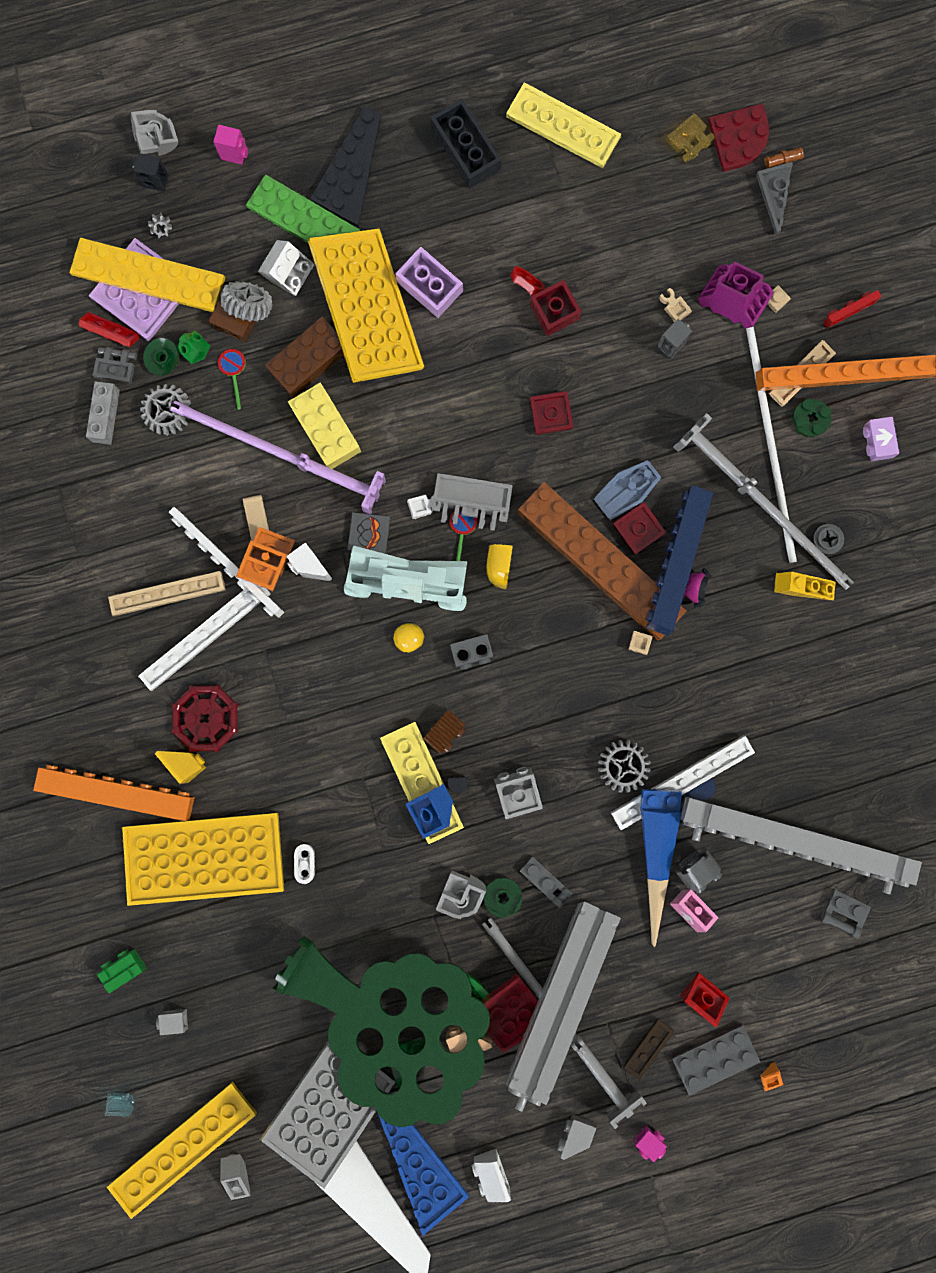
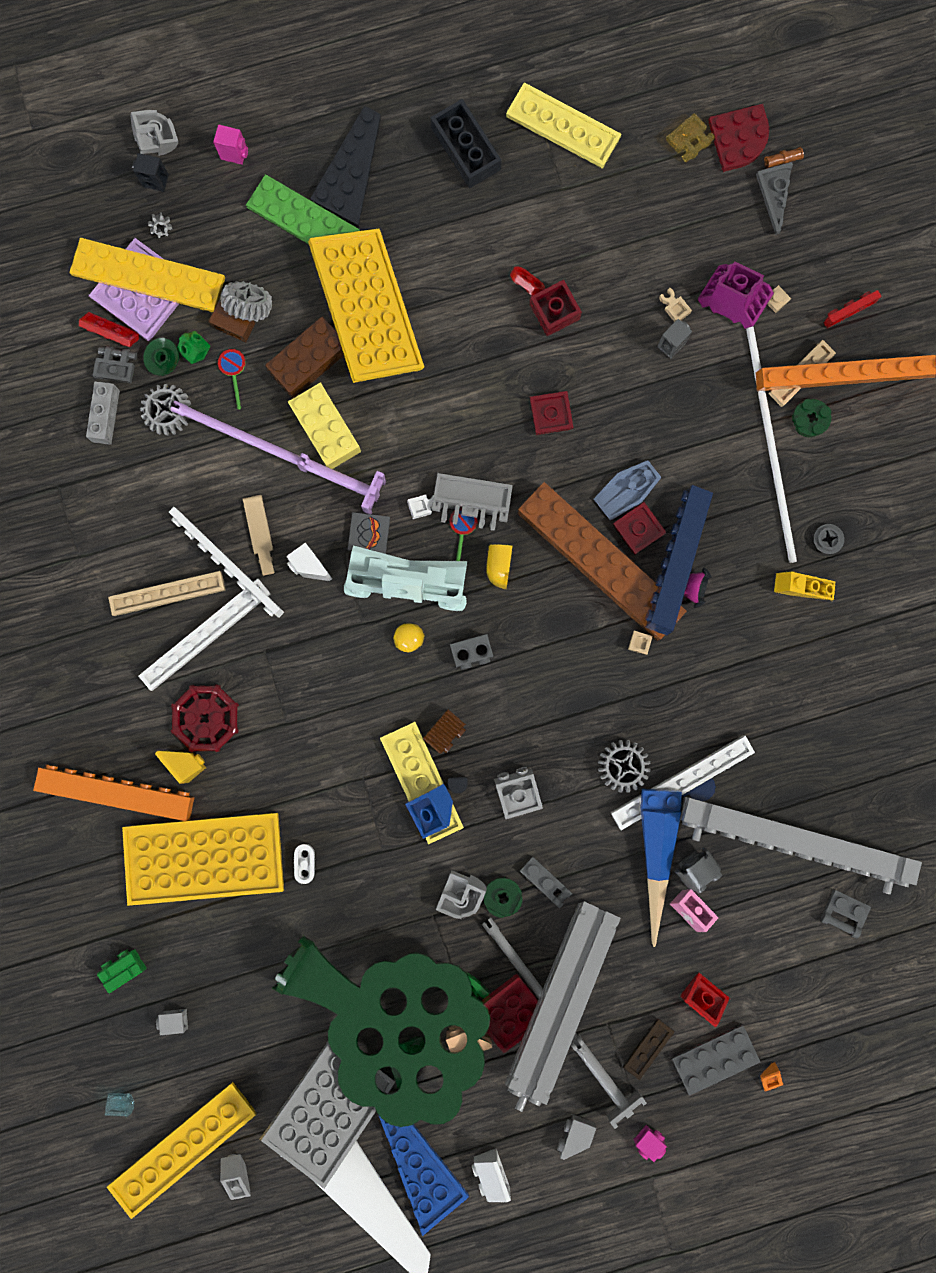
(265, 559): orange bracket -> none
(286, 267): white slope -> none
(429, 282): lavender brick -> none
(747, 486): light grey piece -> none
(881, 439): lavender brick -> none

